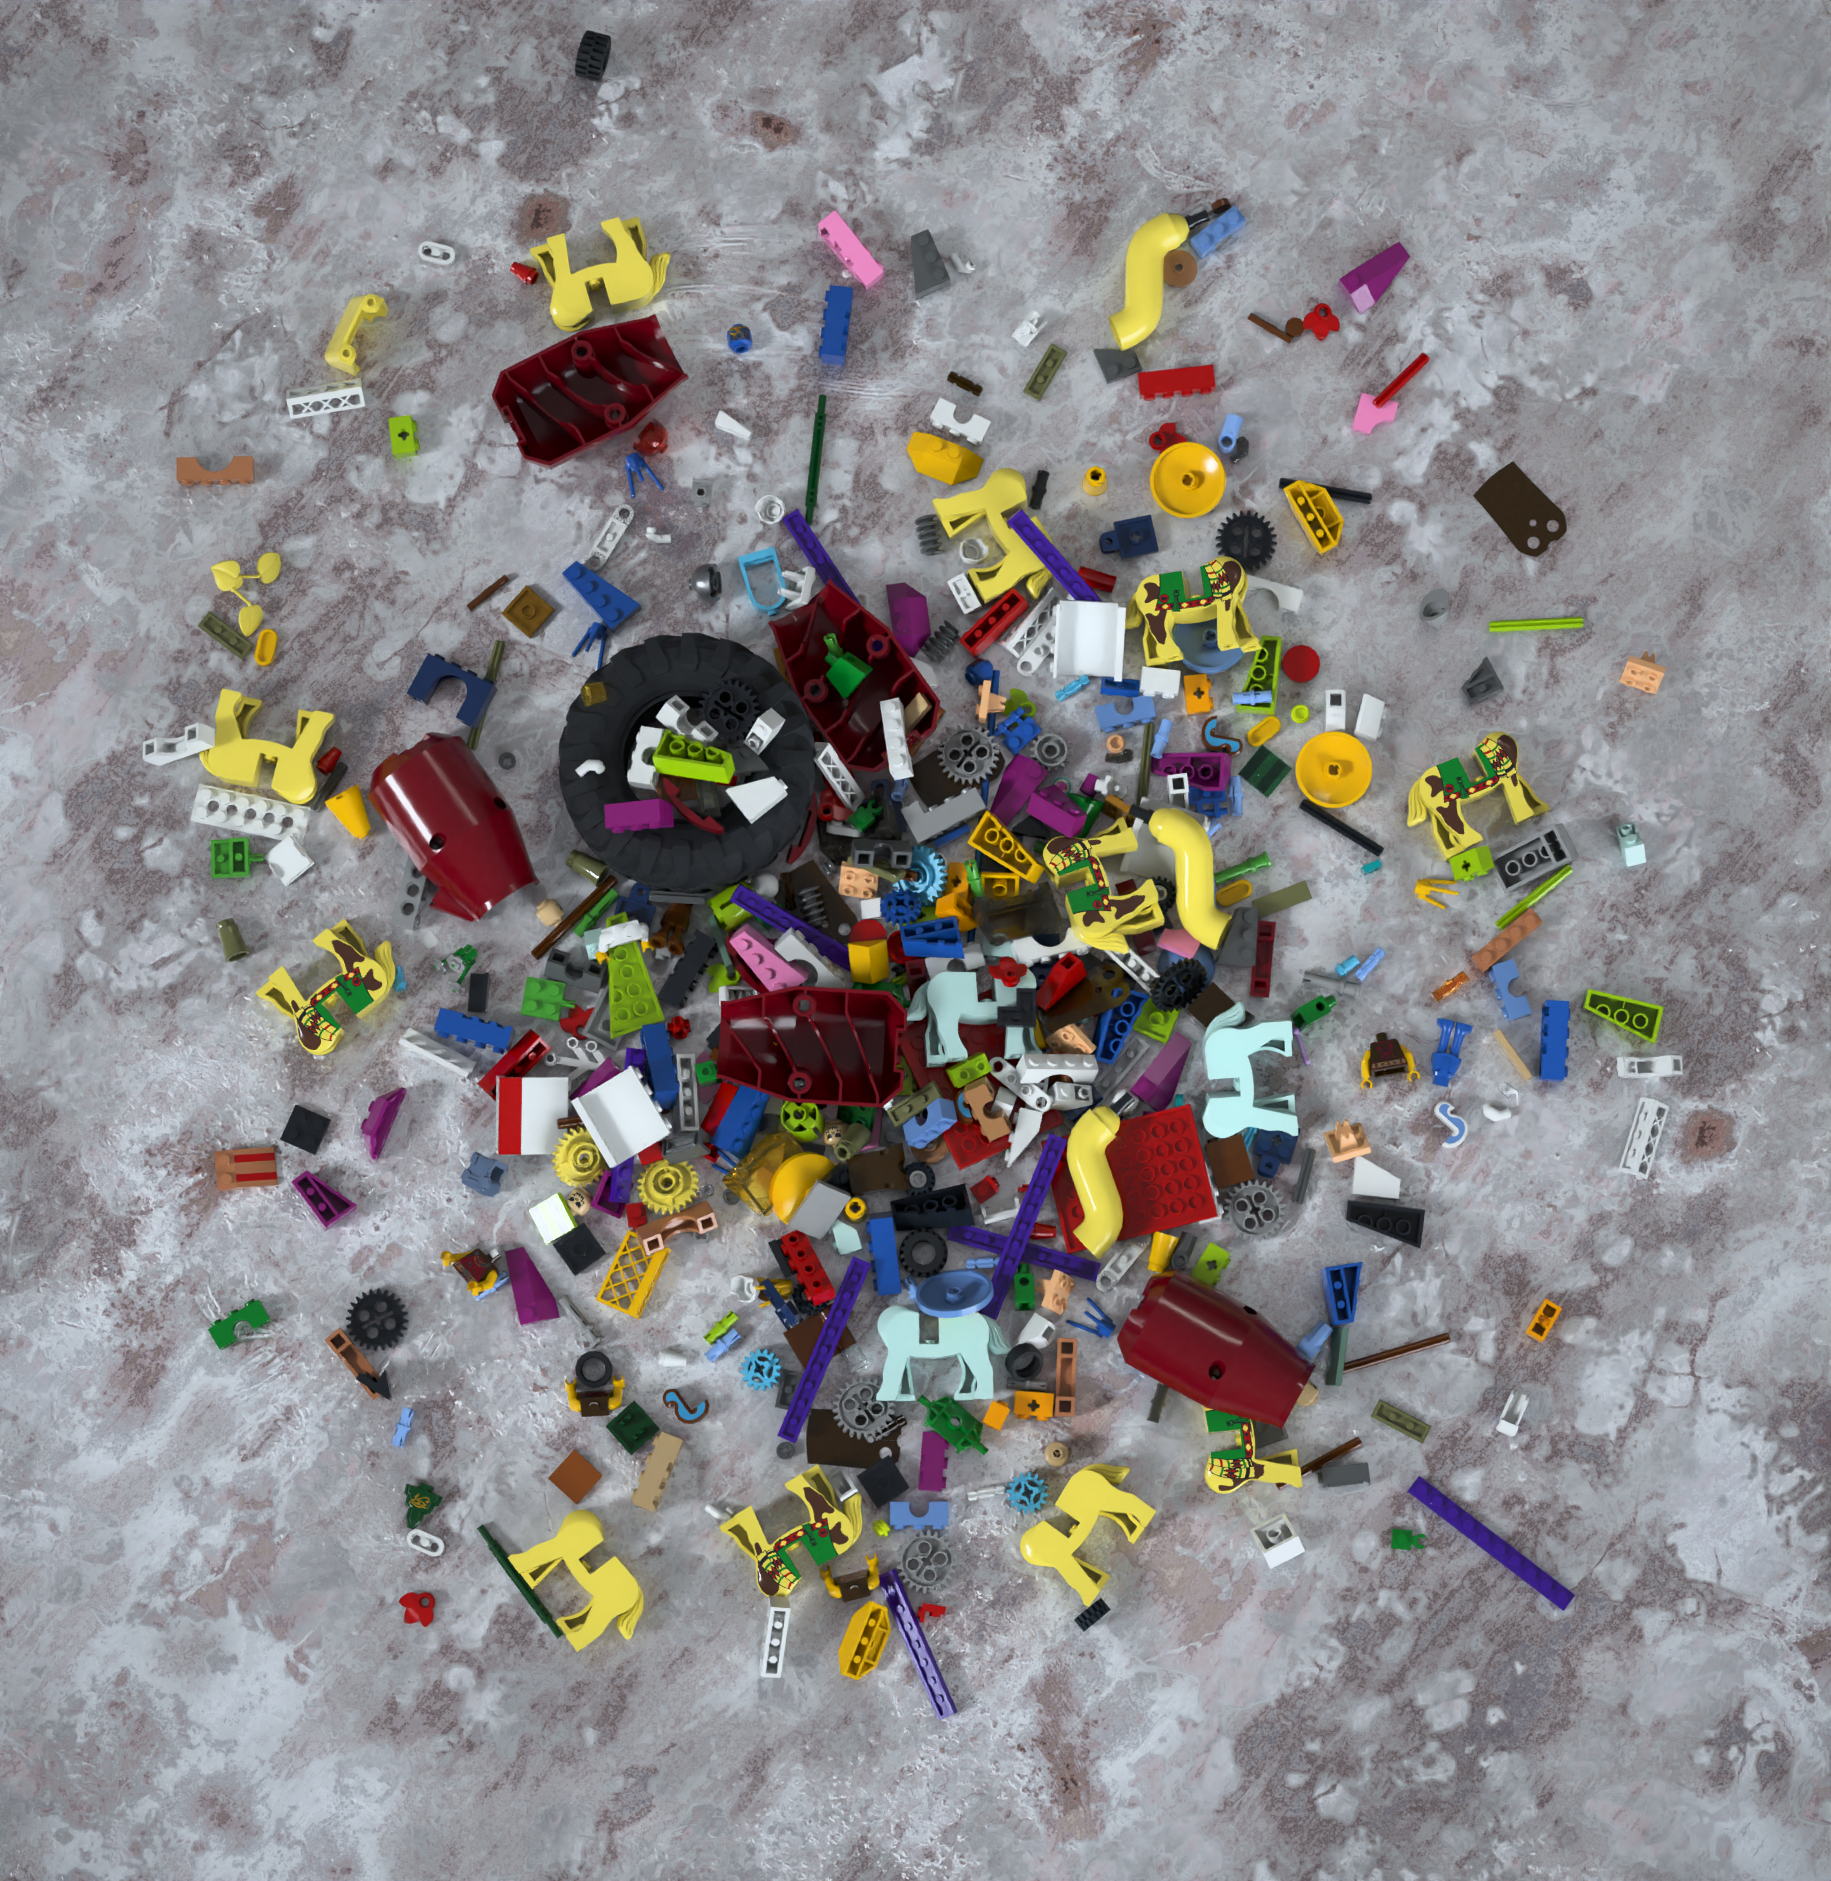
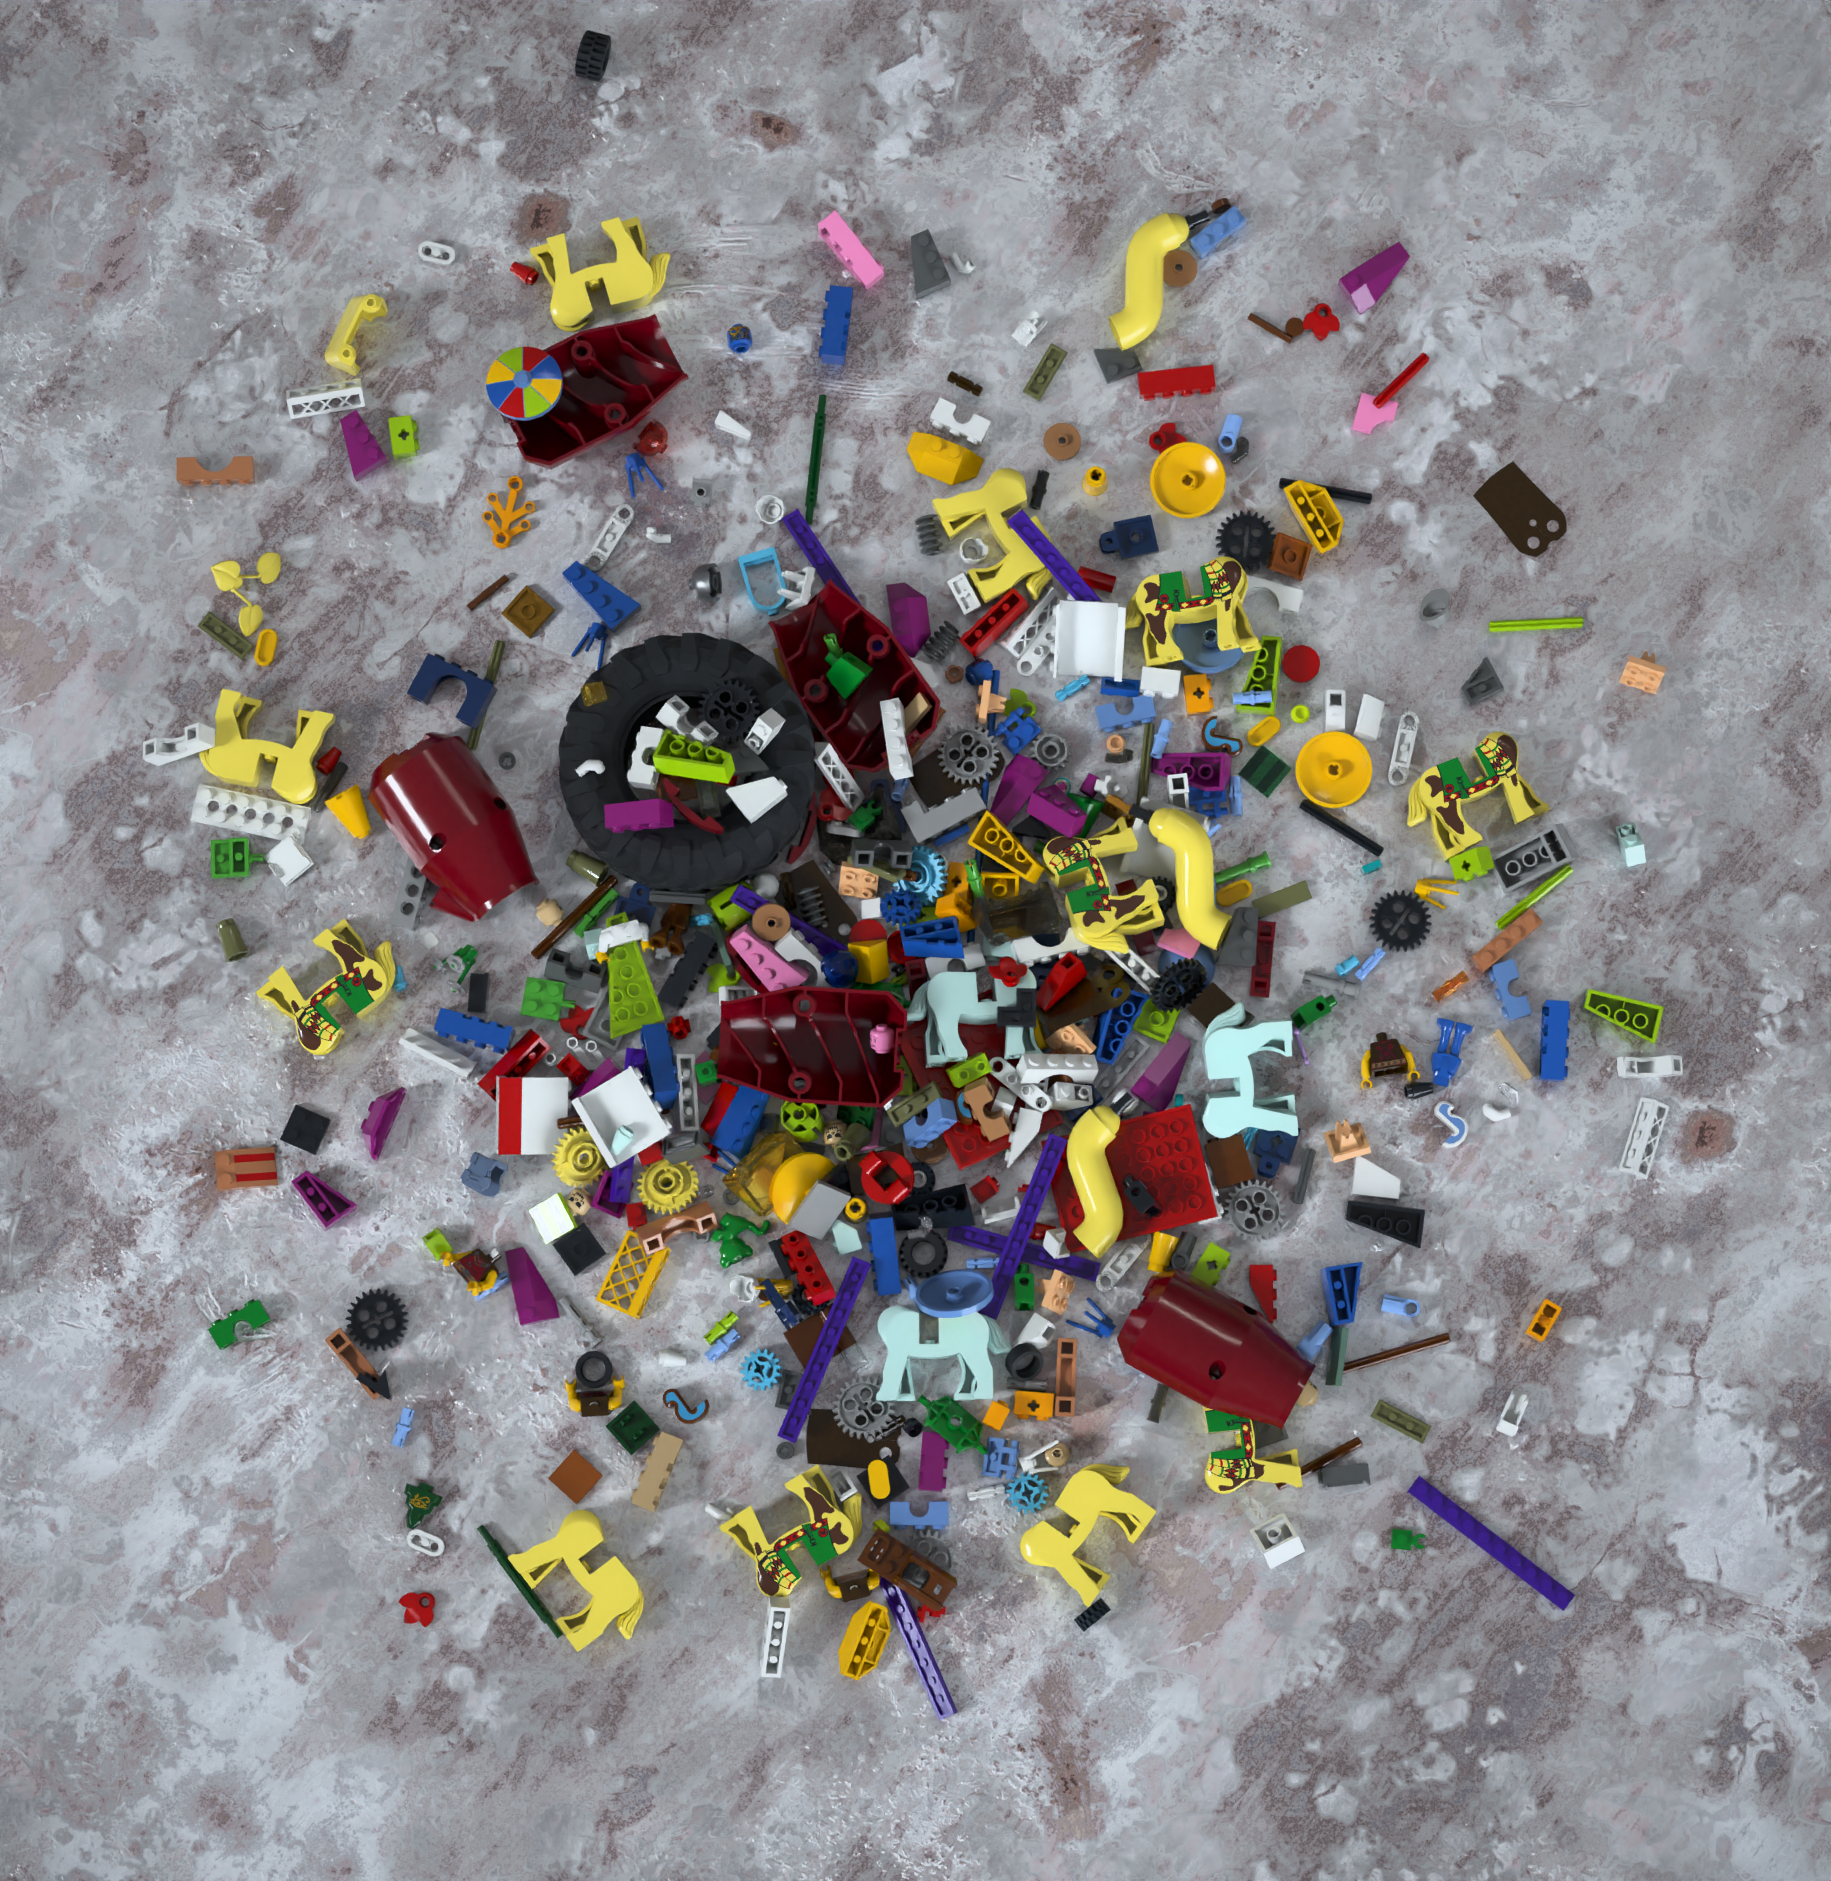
(362, 447): none -> magenta wedge
(437, 1243): none -> lime brick
(508, 515): none -> light orange plant
(524, 383): none -> dish
(573, 1069): none -> red bracket
(622, 1138): none -> light aqua cone
(701, 920): none -> medium azure axle
(734, 1248): none -> green animal
(769, 912): none -> medium nougat plate
(840, 968): none -> clear blue cylinder
(874, 1164): none -> red piece
(878, 1479): none -> yellow tile
(882, 1038): none -> bright pink head
(892, 1561): none -> reddish brown piece
(912, 1427): none -> black bush
(922, 1231): none -> clear arm
(954, 669): none -> nougat plate
(995, 1458): none -> medium blue plate
(1028, 1461): none -> white plant
(1054, 1242): none -> white panel
(1062, 451): none -> medium nougat plate
(1145, 1201): none -> black torso
(1261, 1284): none -> red slope
(1289, 556): none -> dark orange tile
(1386, 911): none -> black gear
(1398, 1305): none -> light blue piece
(1403, 748): none -> white plate
(1416, 1090): none -> black cone

